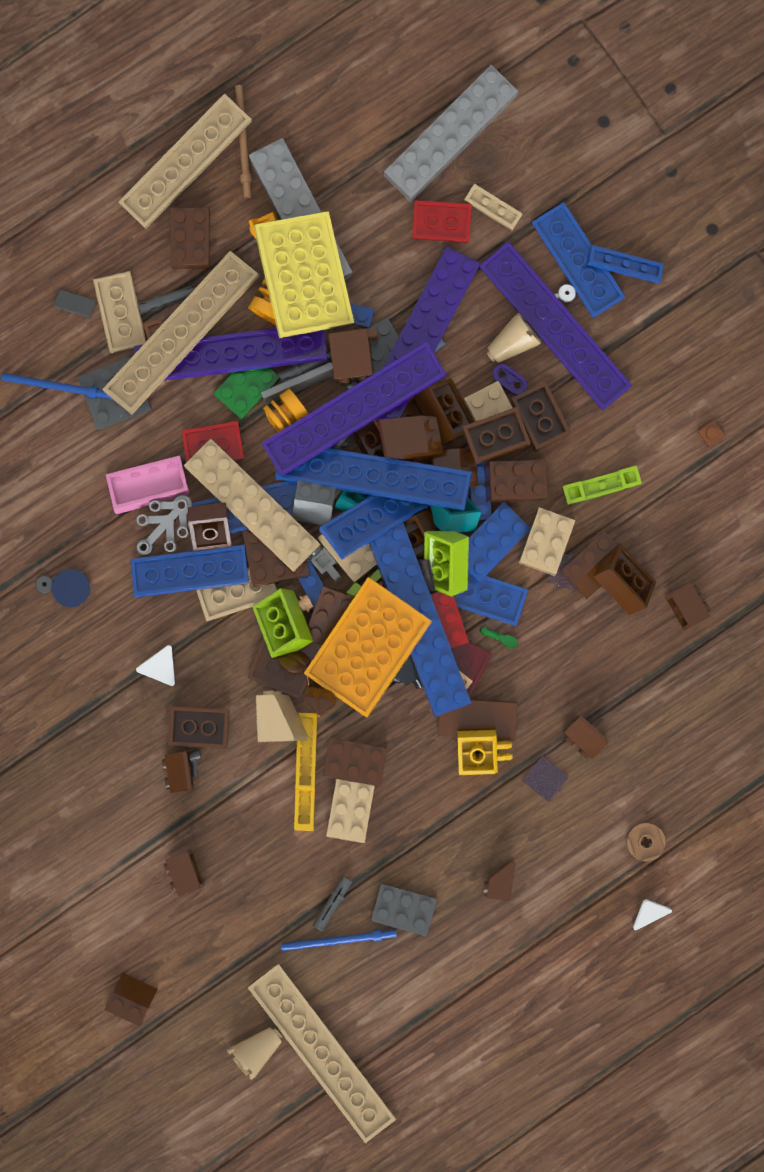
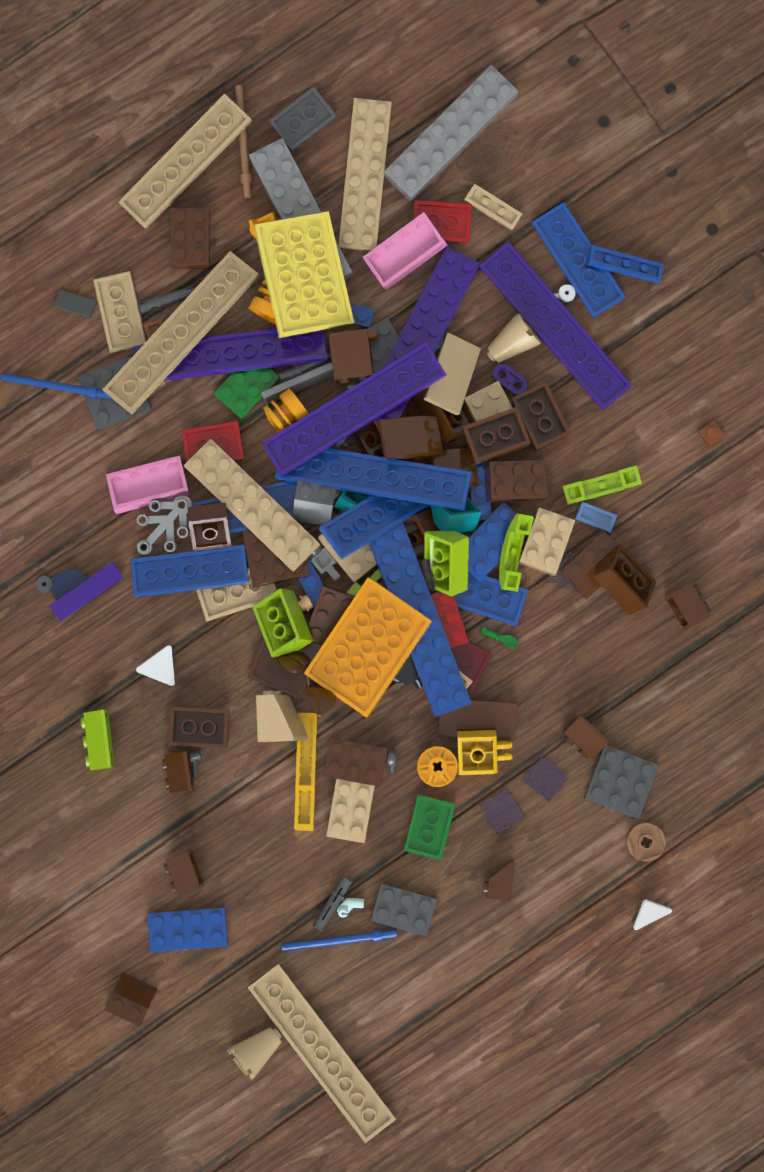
(86, 591): none -> dark purple tile
(98, 740): none -> lime slope
(187, 929): none -> blue plate
(302, 119): none -> dark grey plate
(348, 904): none -> light aqua arm
(364, 174): none -> tan plate
(391, 760): none -> dark grey piece
(405, 251): none -> bright pink slope
(429, 827): none -> green plate
(437, 778): none -> light orange wheel
(458, 362): none -> tan tile
(501, 811): none -> clear purple piece
(511, 551): none -> lime slope
(596, 517): none -> medium blue tile
(621, 781): none -> dark grey plate

